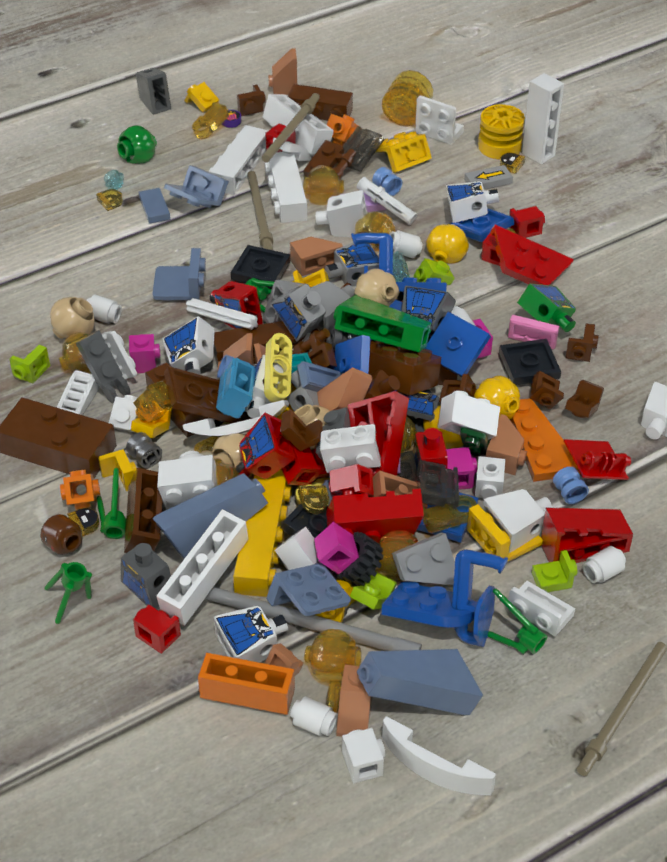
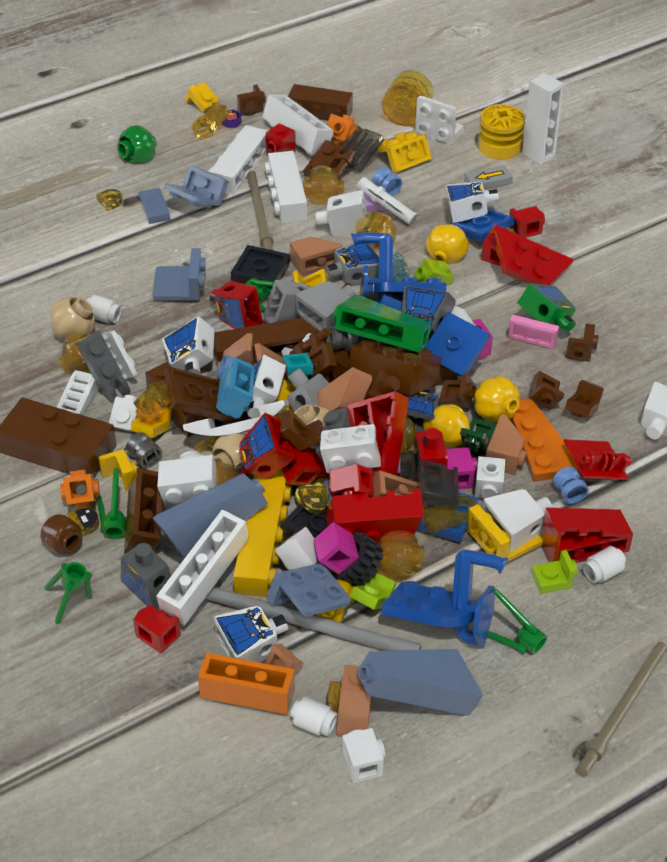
(32, 366): lime bracket -> none
(114, 179): clear light blue plate -> none
(143, 352): dark pink brick -> none
(151, 86): dark grey torso -> none
(222, 314): white axle -> none
(284, 73): nougat slope -> none
(284, 359): light yellow beam -> none
(300, 153): white slope -> none
(300, 310): light grey torso -> none
(306, 108): dark tan bar -> none
(315, 377): sand blue tile -> none
(330, 653): clear yellow plant -> none
(353, 354): blue plate -> none
(377, 286): tan plant -> none
(406, 244): white brick -> none
(427, 561): light grey wing -> none
(466, 412): white brick -> none
(469, 779): white slope -> none
(512, 161): clear yellow tile -> none
(527, 358): black plate -> none
(541, 607): white bracket -> none

